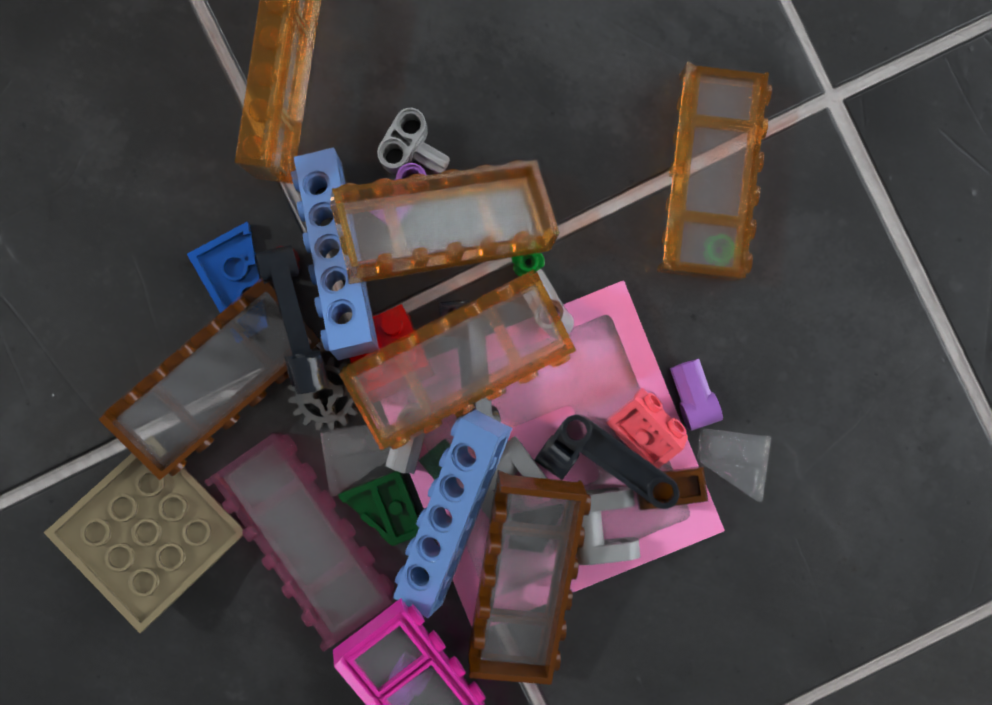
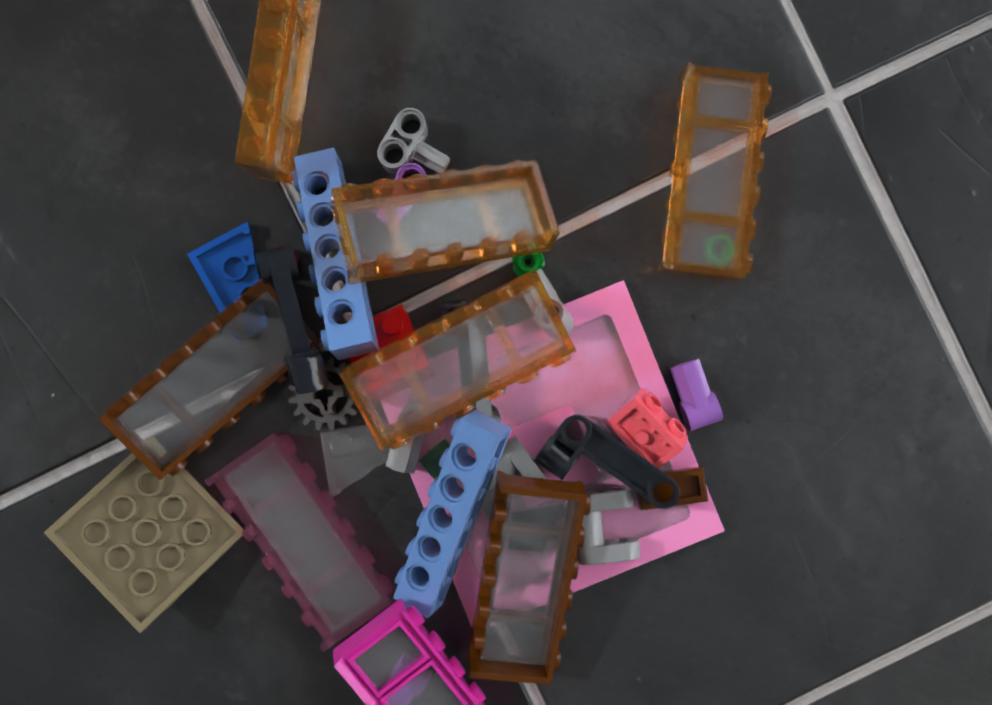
(385, 506): dark green wing -> none
(736, 458): clear wing -> none

